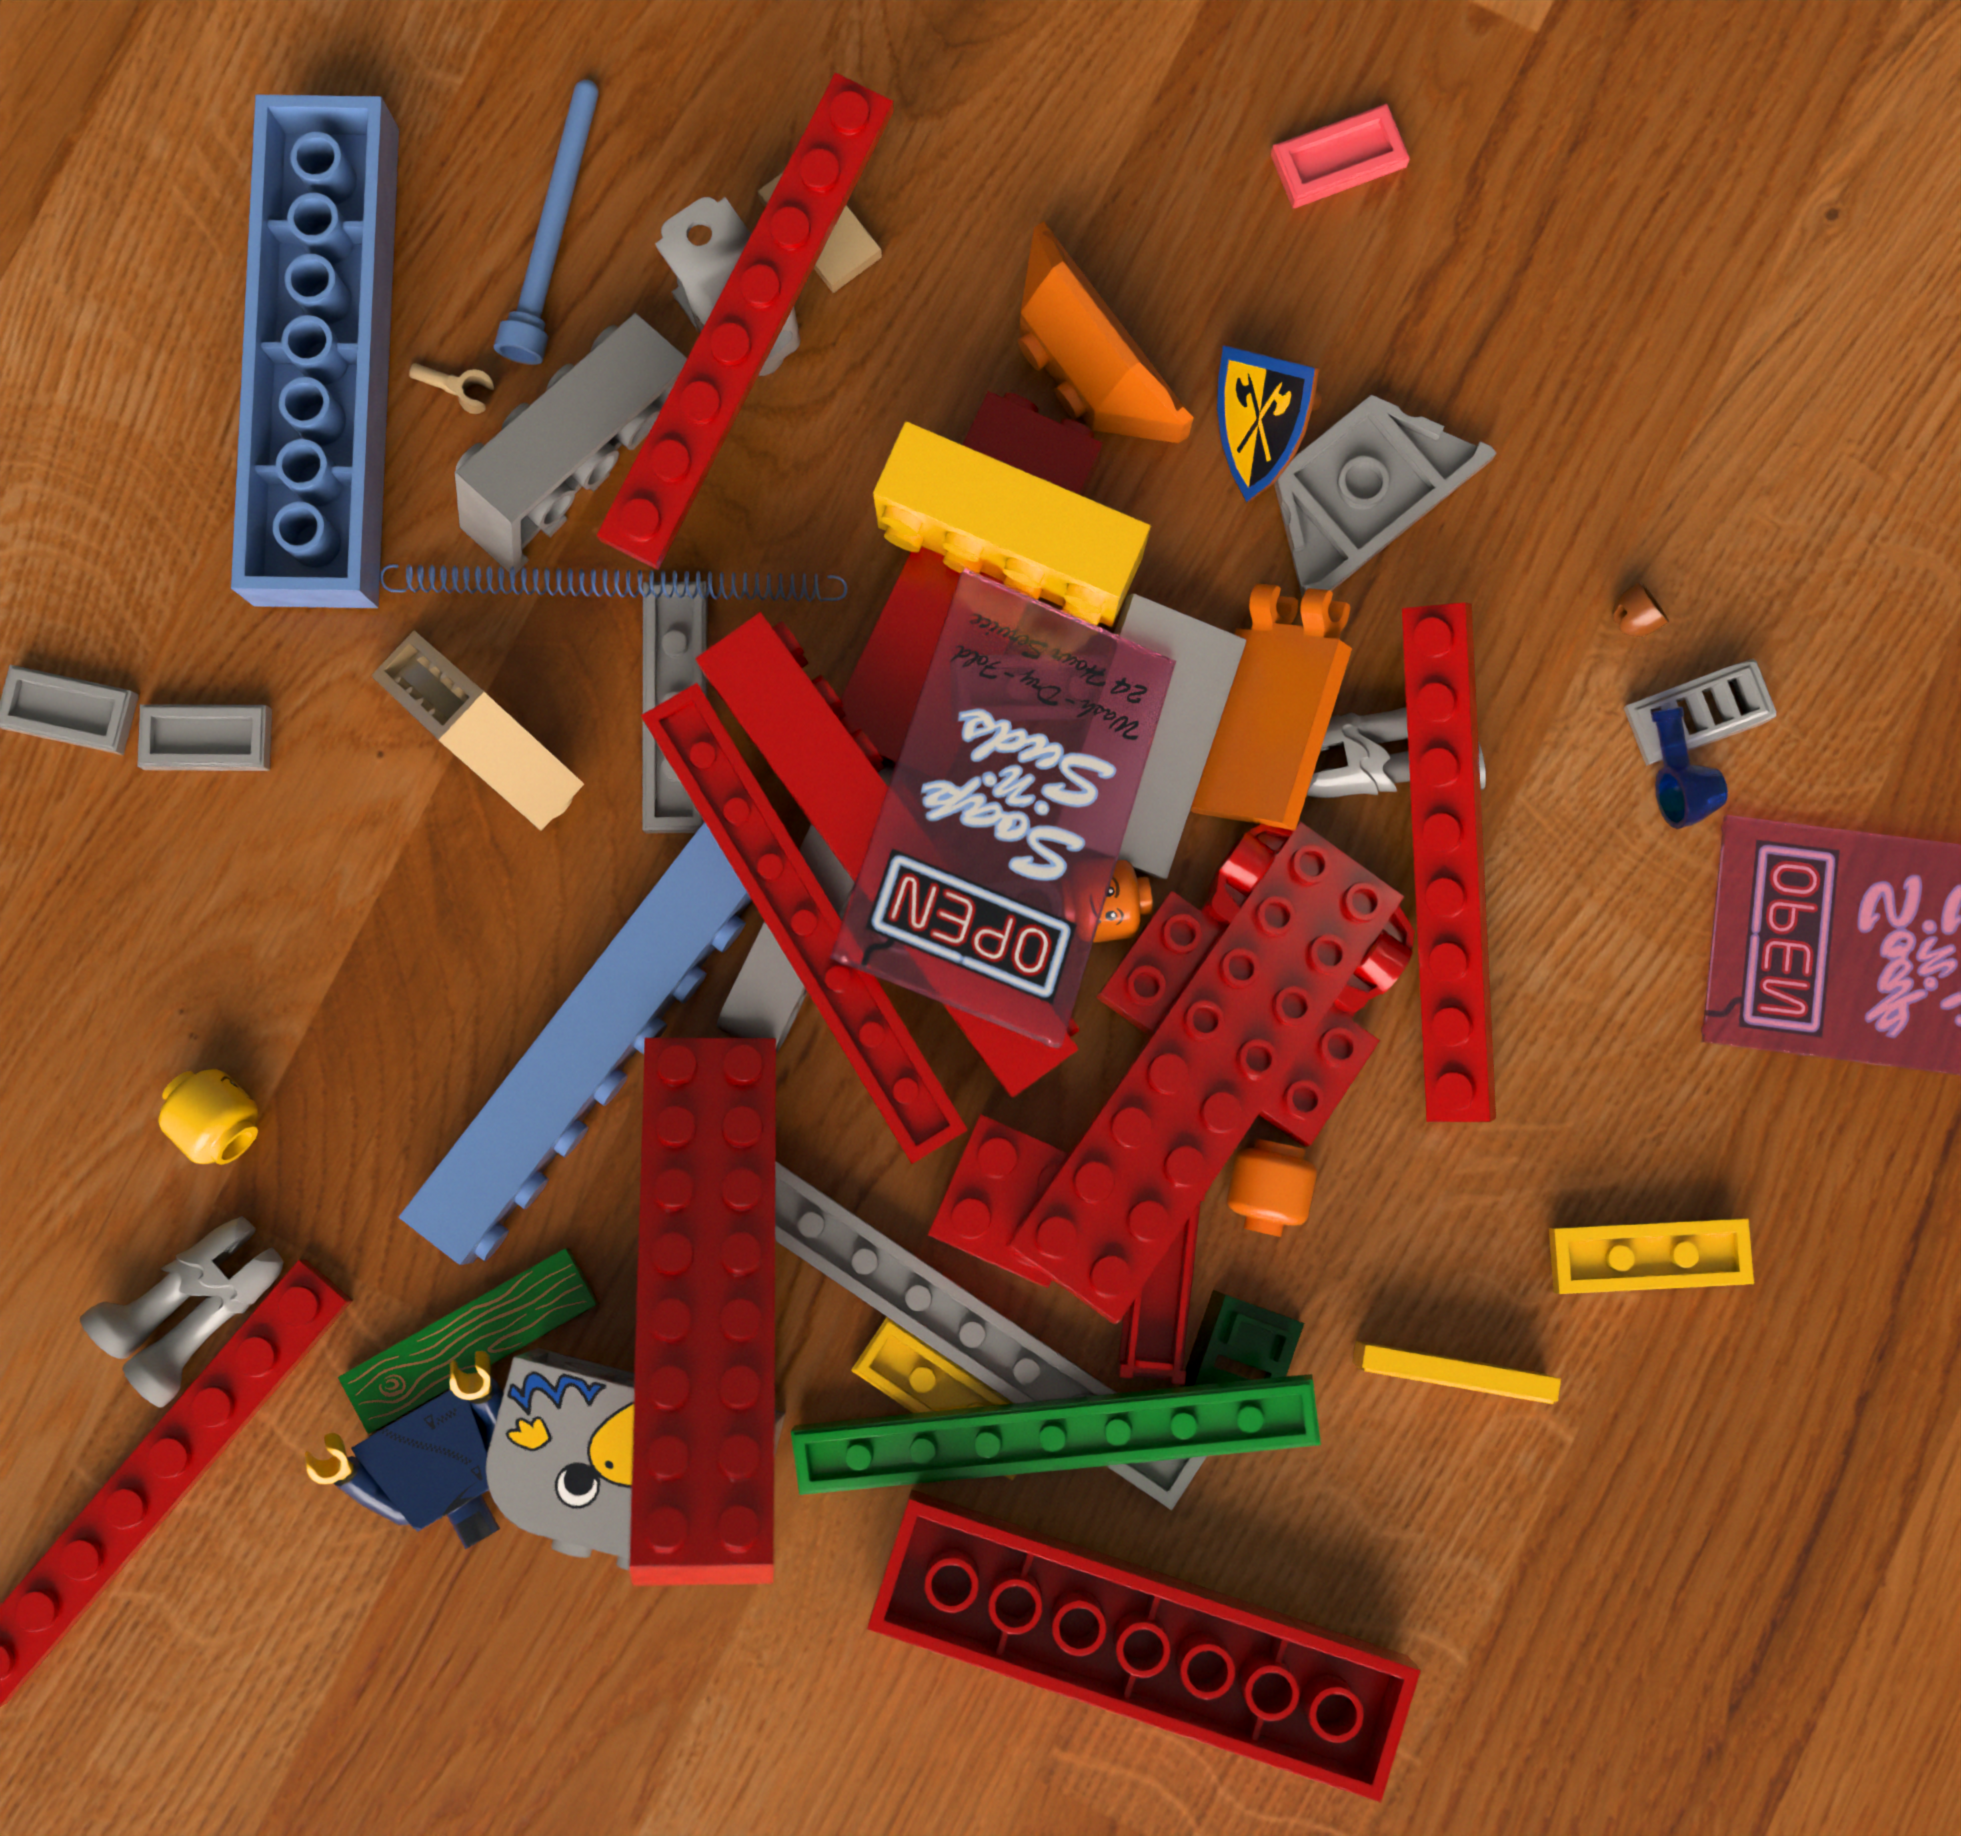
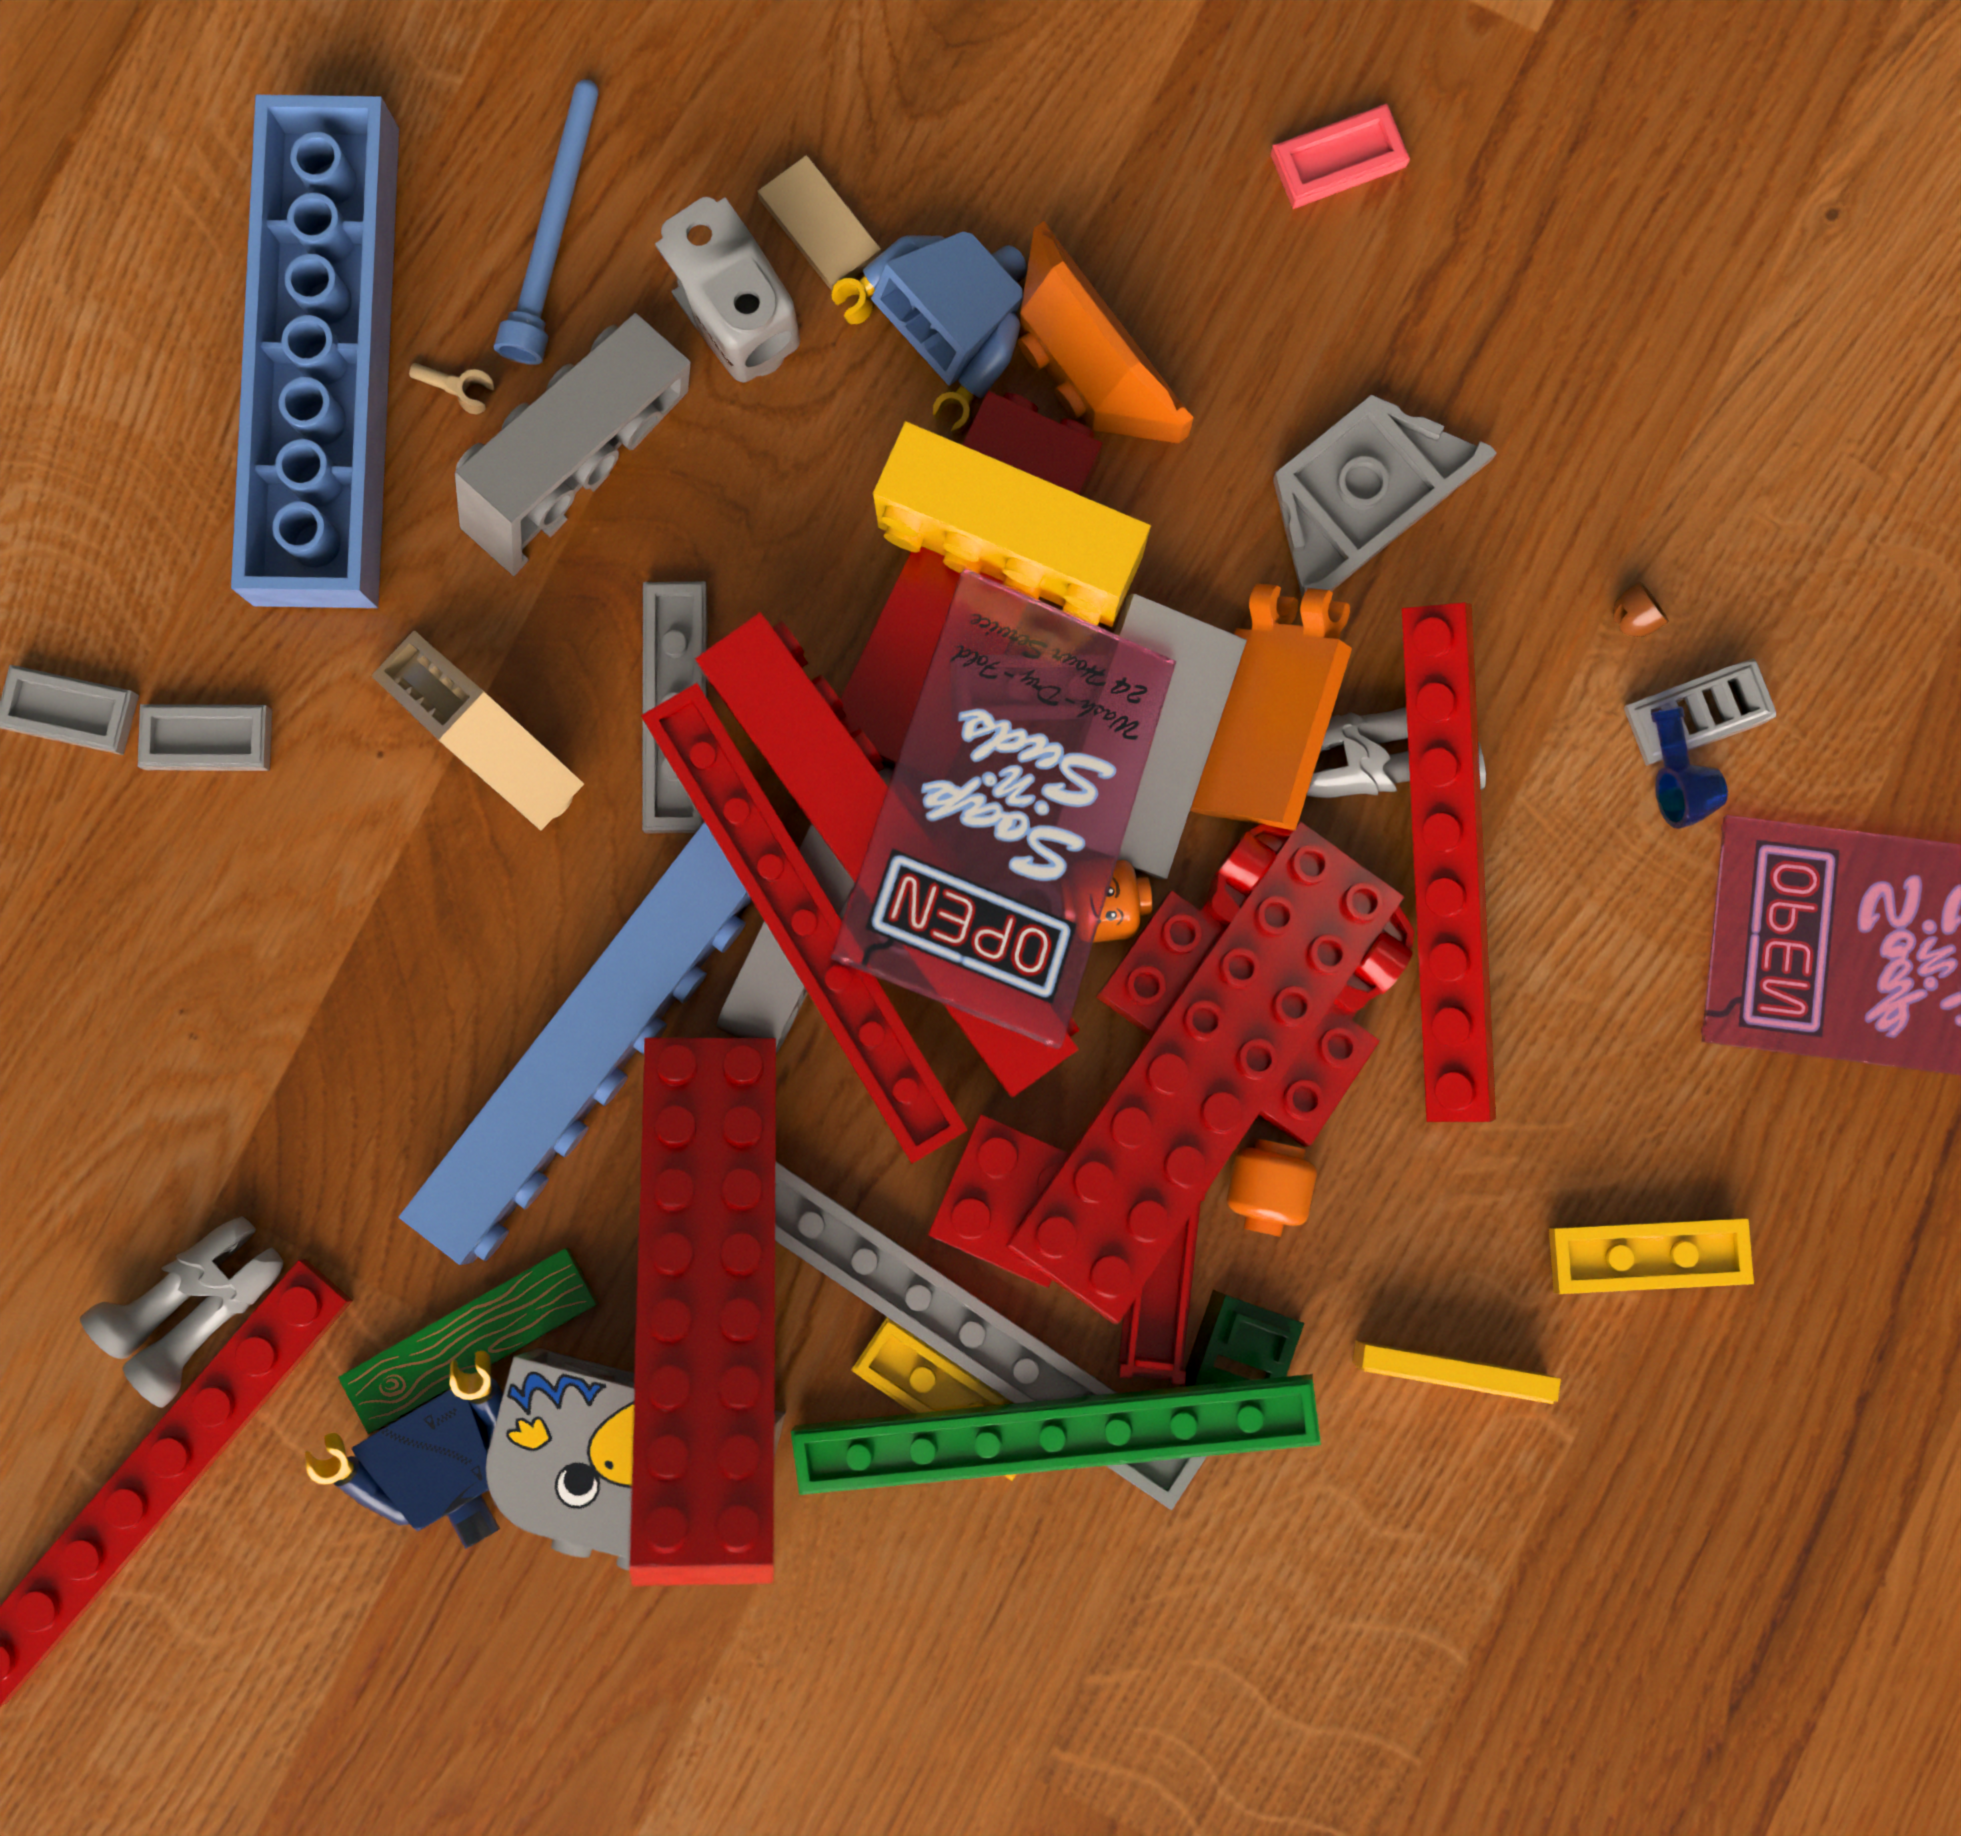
(208, 1116): yellow head -> none
(616, 580): medium blue piece -> none
(746, 321): red plate -> none
(949, 304): none -> medium blue torso
(1145, 1645): red brick -> none
(1263, 414): shield -> none

